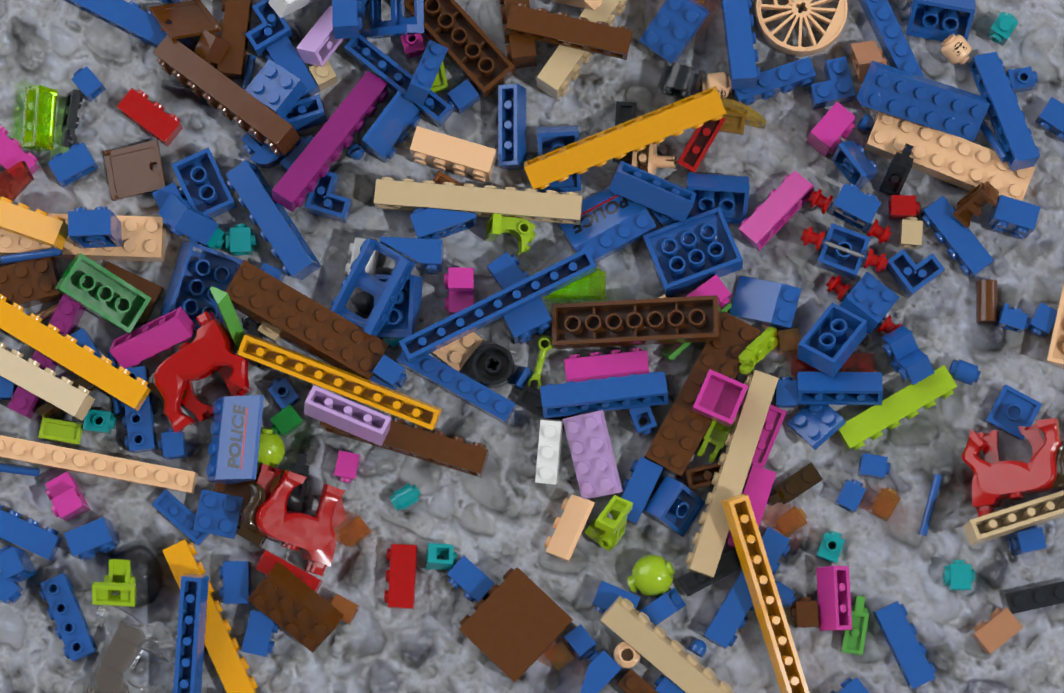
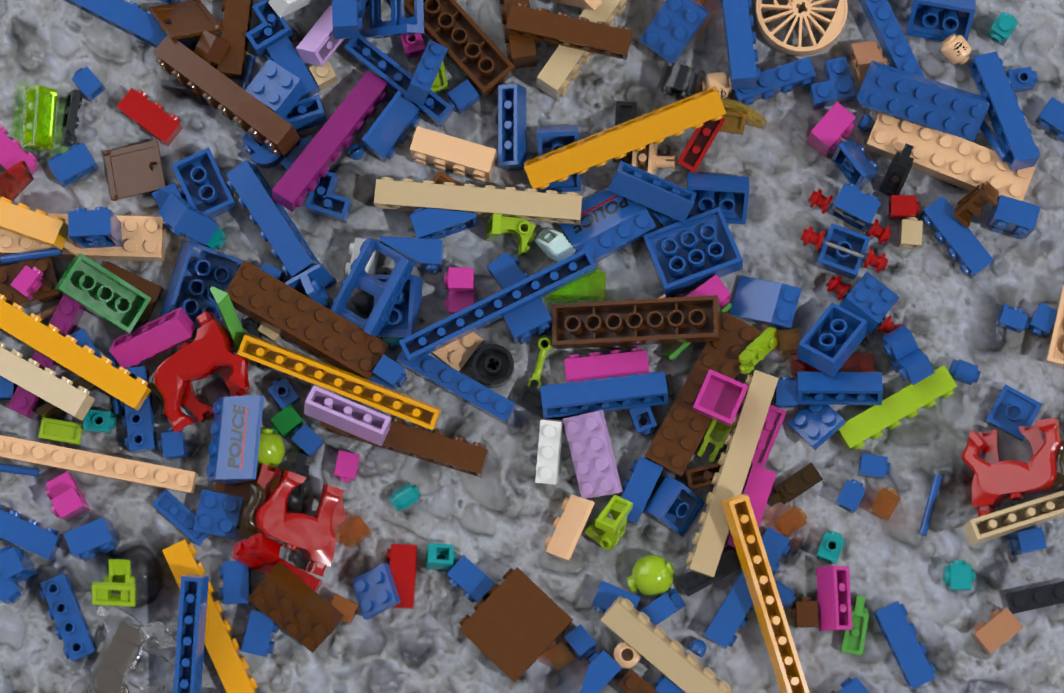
(28, 281): none -> dark pink brick
(240, 240): teal brick -> none
(256, 551): none -> red brick
(307, 439): none -> blue brick
(314, 283): none -> blue bracket
(375, 591): none -> blue plate
(521, 377): blue slope -> none
(554, 244): none -> light aqua brick
(776, 210): dark pink brick -> none
(912, 276): blue brick -> none
(986, 301): reddish brown brick -> none

